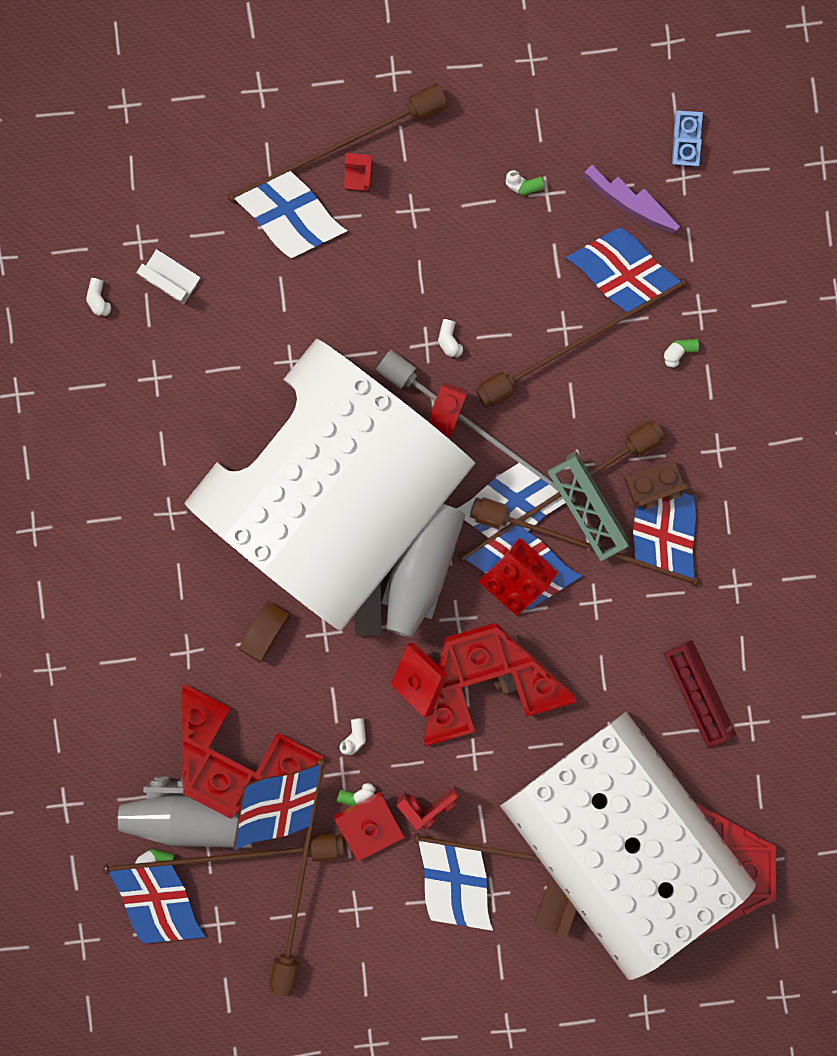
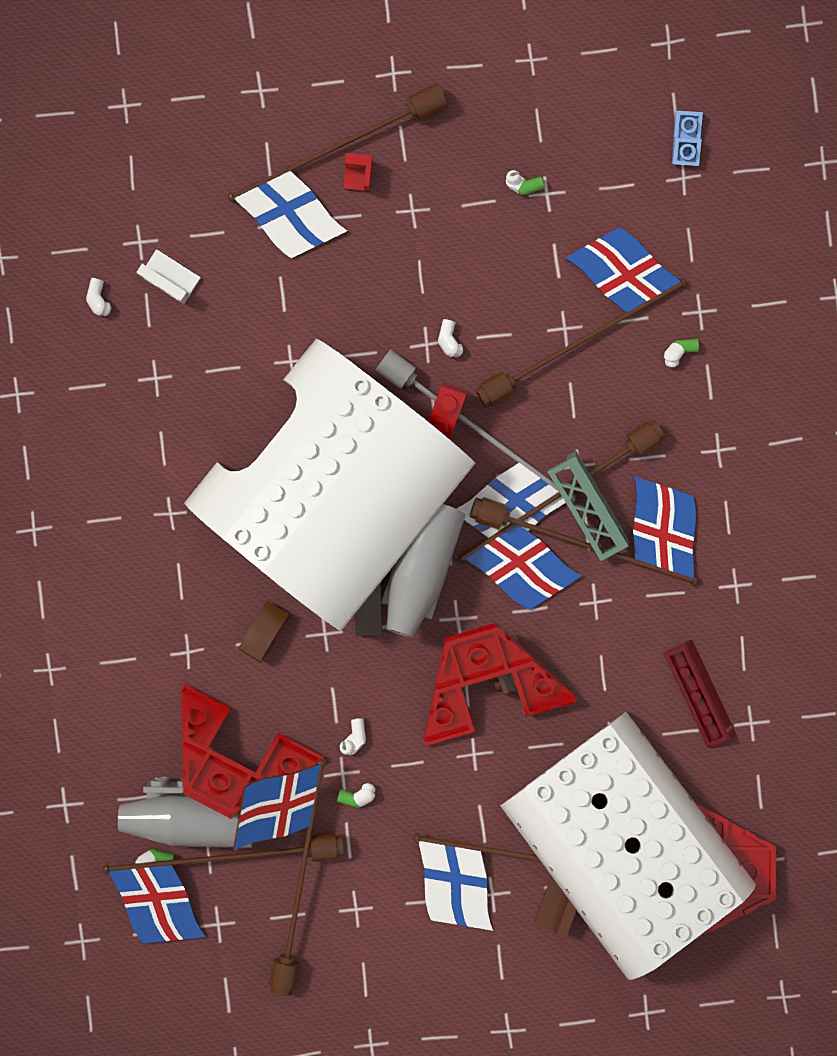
(368, 826): red plate -> none
(412, 808): red bracket -> none
(419, 679): red plate -> none
(518, 577): red bracket -> none
(639, 206): medium lavender slope -> none
(654, 484): reddish brown bracket -> none

